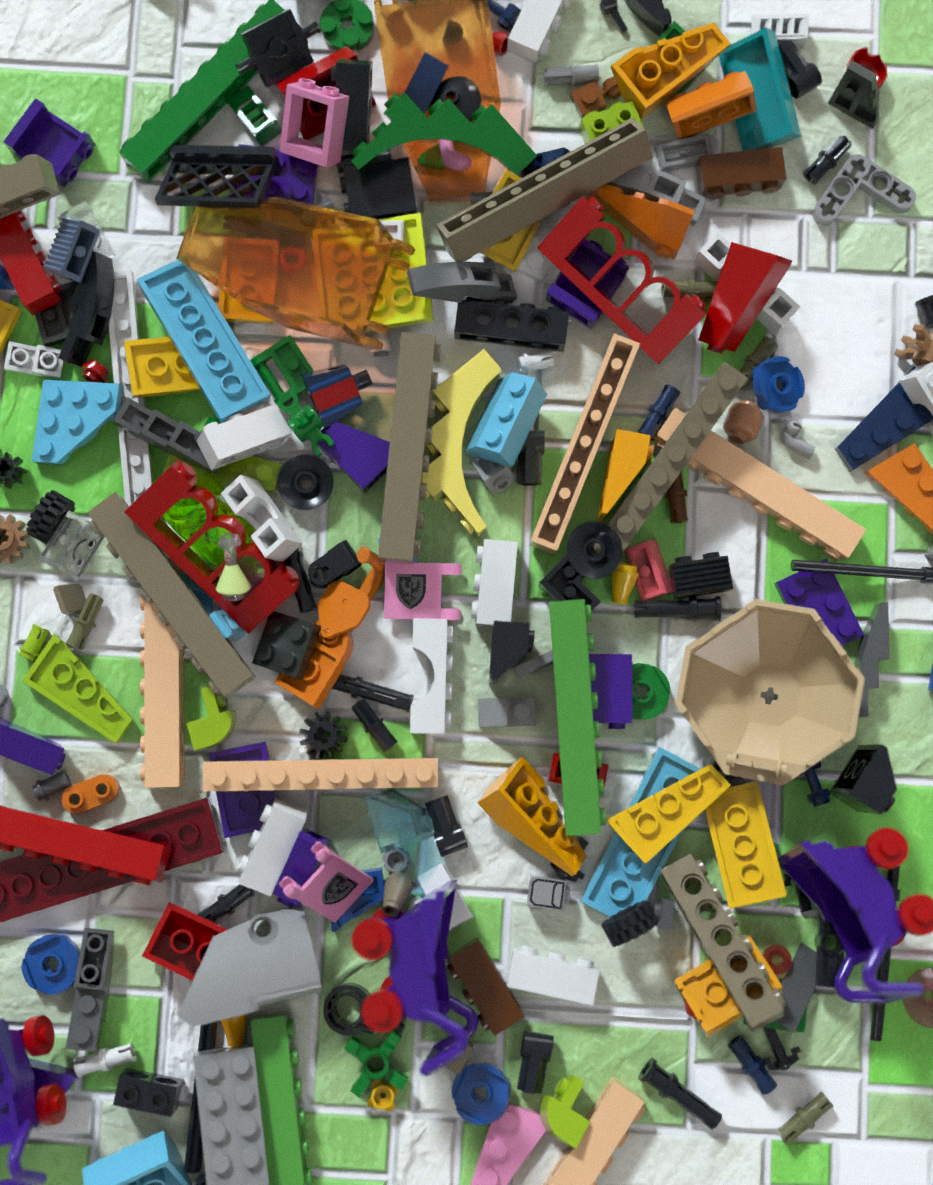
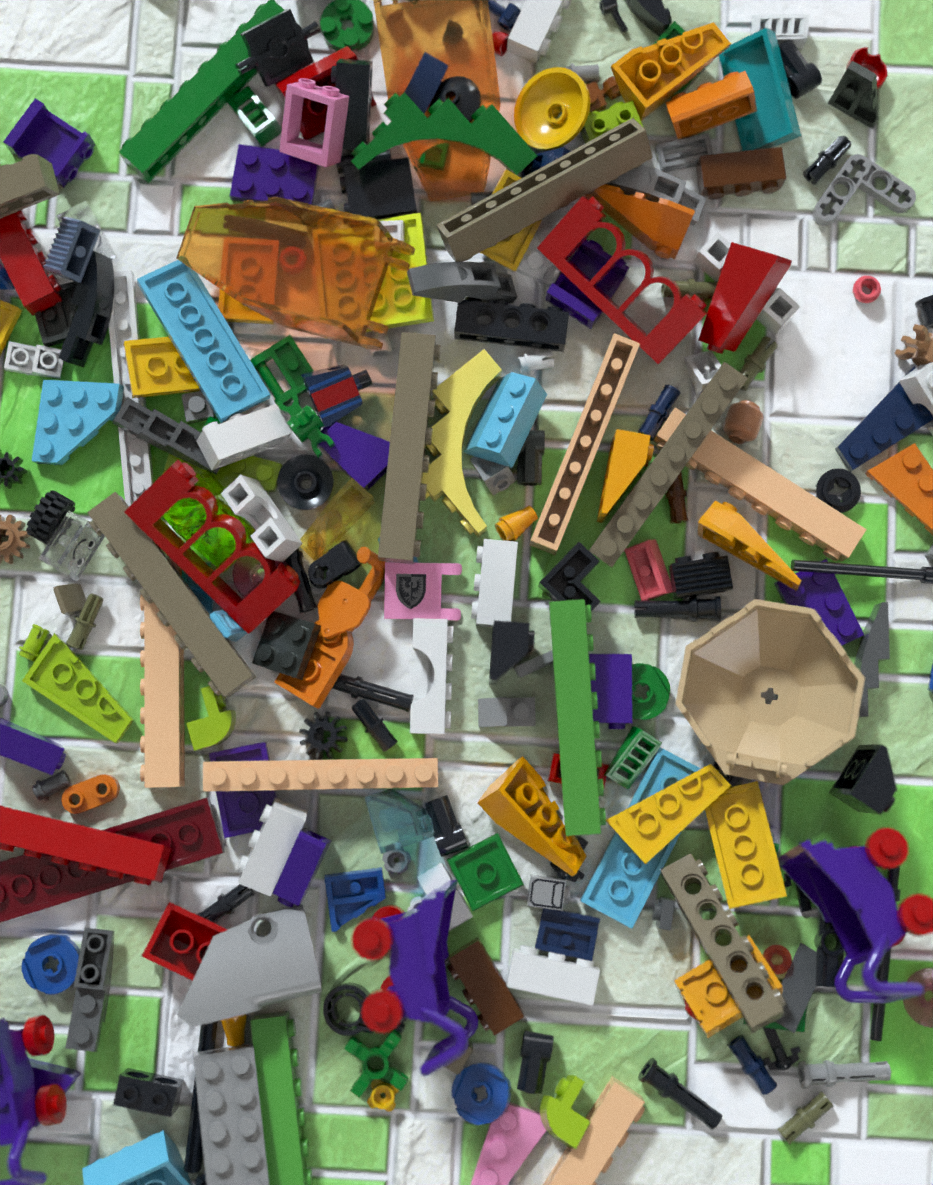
(94, 372): red plate -> none
(104, 1059): white pin -> none
(196, 407): none -> light grey plate
(218, 162): black fence -> none
(232, 582): piece -> none
(331, 887): bright pink flag -> none
(336, 519): none -> clear yellow slope
(396, 891): dark tan cone -> none
(453, 159): bright pink arm -> none
(485, 871): none -> green plate
(514, 524): none -> light orange cone
(543, 100): none -> yellow dish
(567, 933): none -> dark blue plate
(582, 553): black dish -> none
(623, 582): yellow cone -> none
(630, 923): black tyre -> none
(645, 756): none -> green slope
(701, 370): none -> white slope
(733, 534): none -> light orange wedge
(765, 387): blue plate -> none
(793, 440): light grey arm -> none
(818, 795): dark blue bar -> none
(830, 1073): none -> light grey pin
(843, 479): none -> black gear
(870, 282): none -> coral plate

